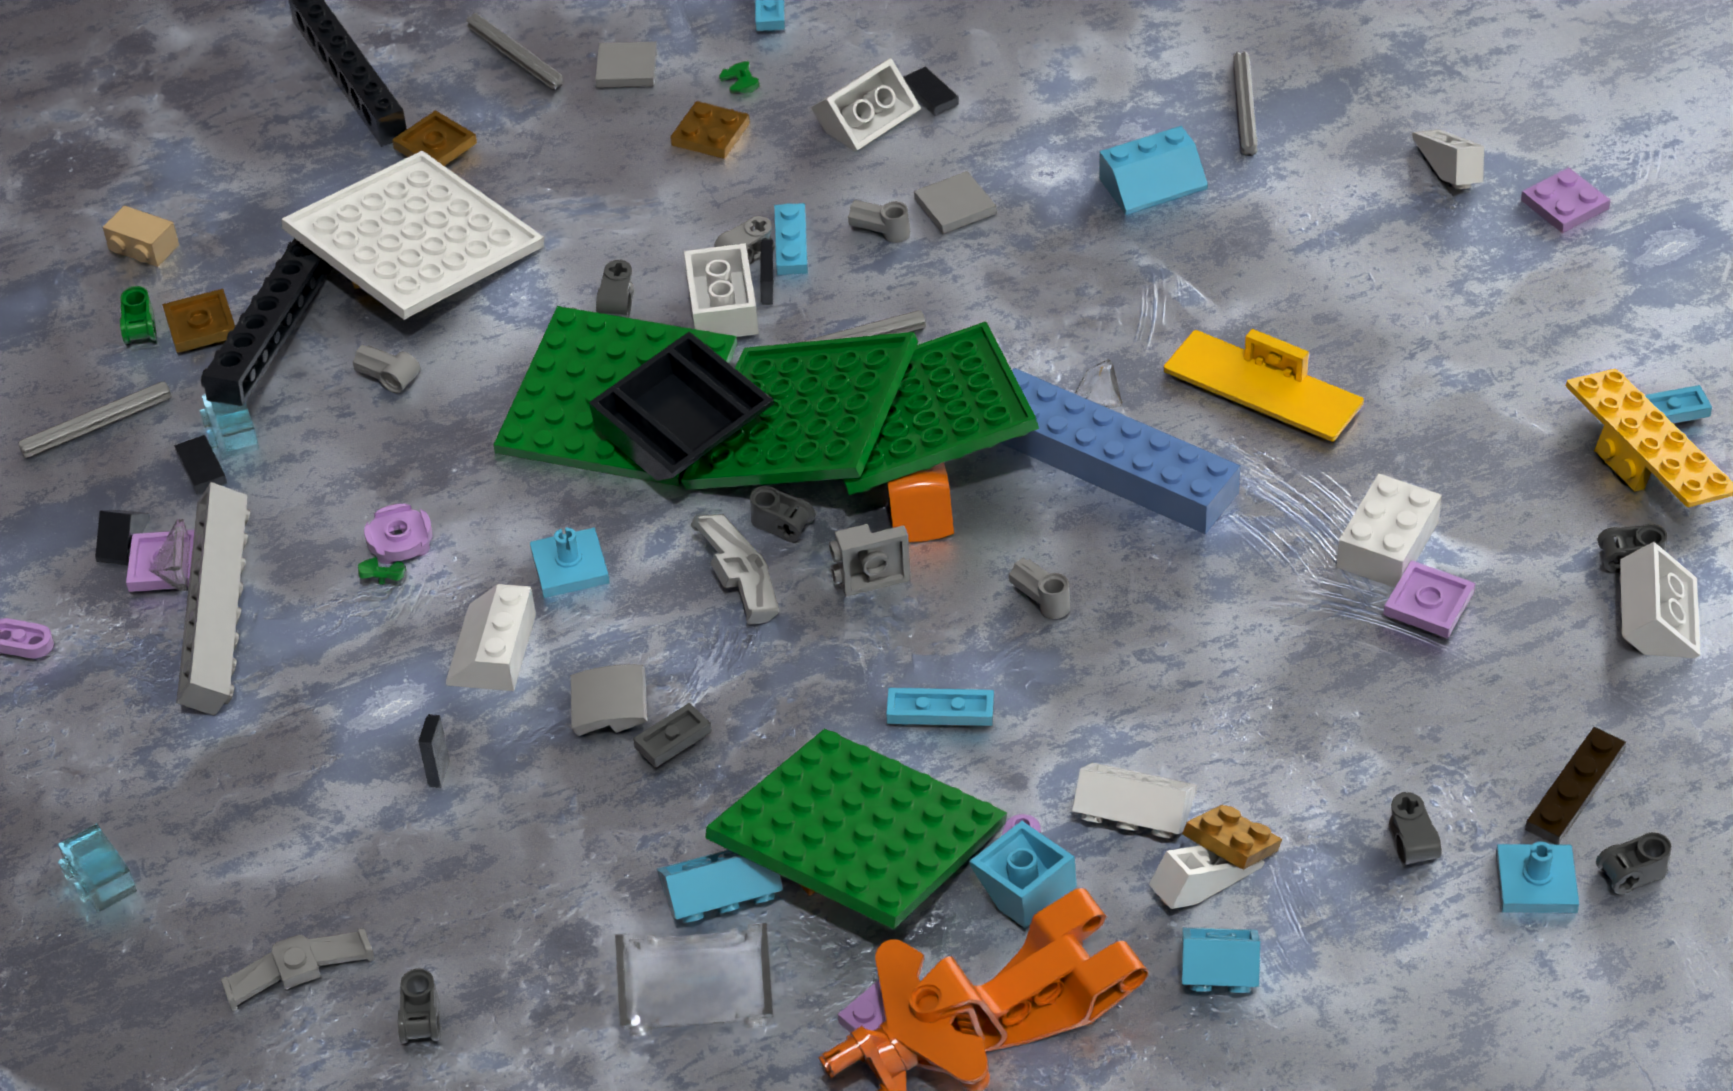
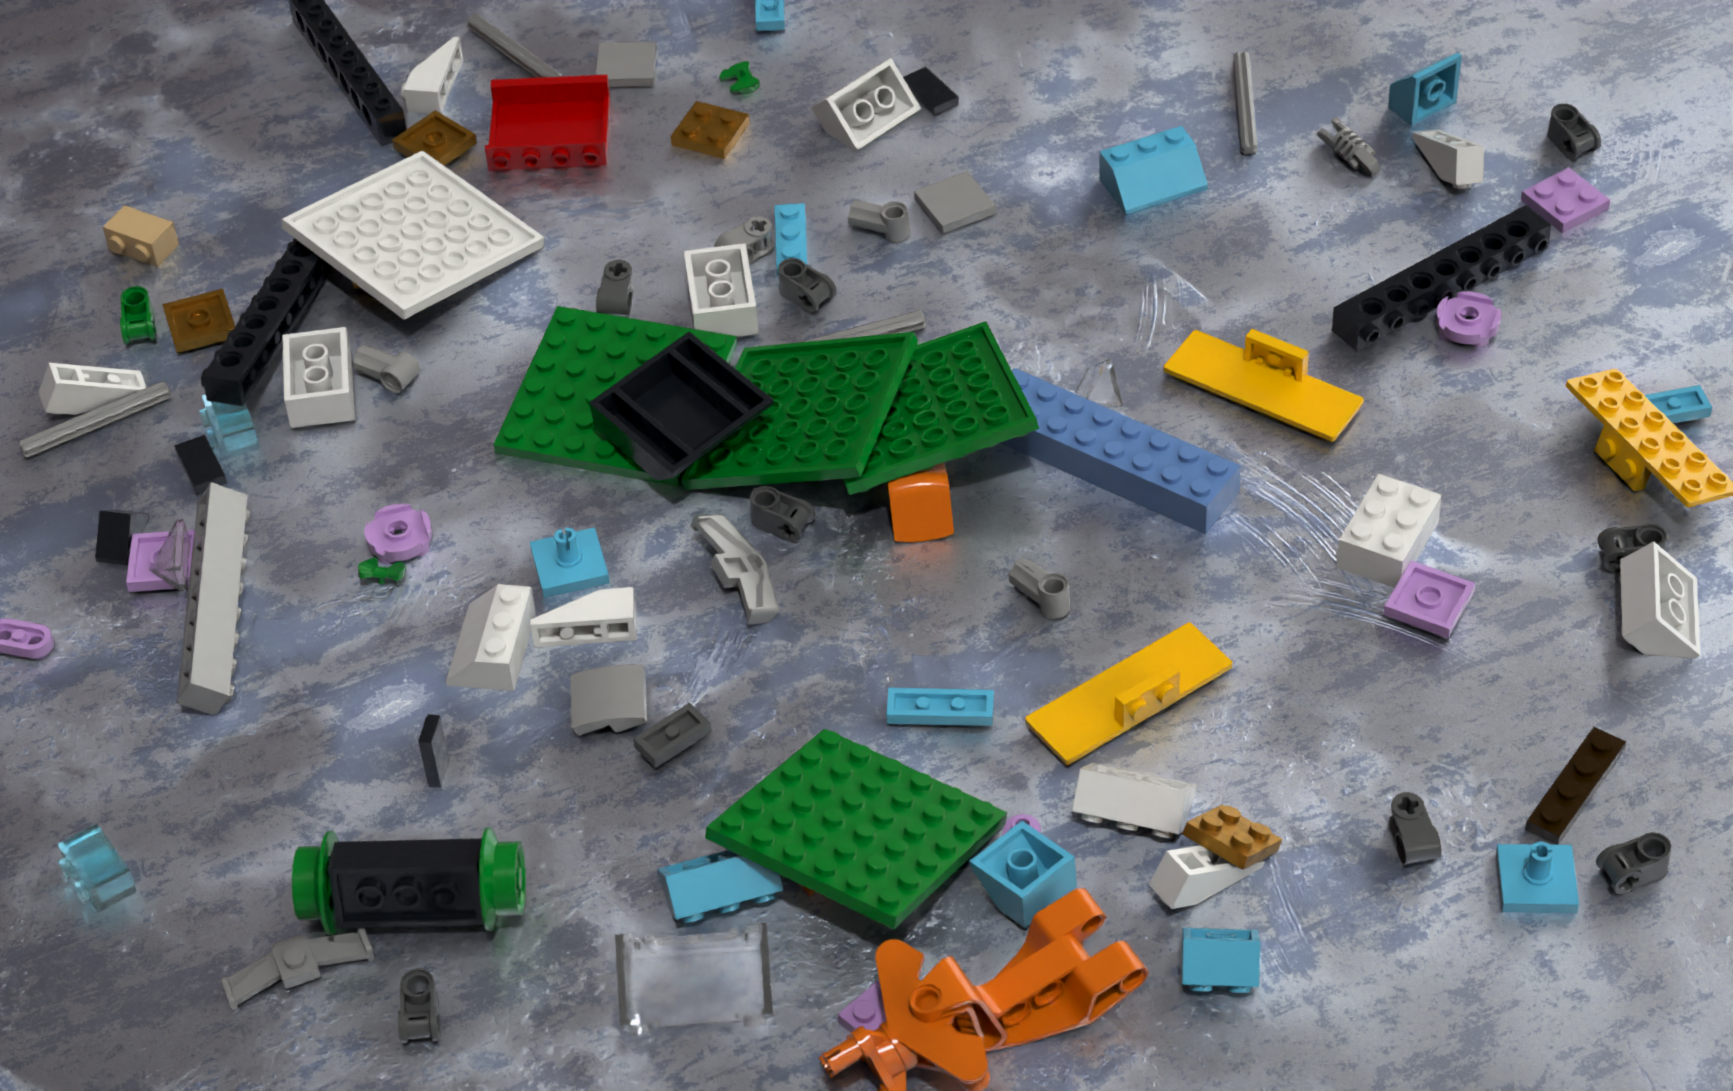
(85, 388): none -> white slope
(318, 377): none -> white brick
(409, 882): none -> black brick
(433, 79): none -> white slope
(549, 122): none -> red panel
(594, 618): none -> white slope
(766, 272): black tile -> none
(802, 284): none -> dark grey piece
(869, 559): light grey plate -> none
(1128, 693): none -> yellow bracket
(1350, 147): none -> light grey hinge
(1426, 90): none -> medium azure slope
(1445, 273): none -> black brick
(1478, 330): none -> lavender plate
(1572, 131): none -> dark grey piece

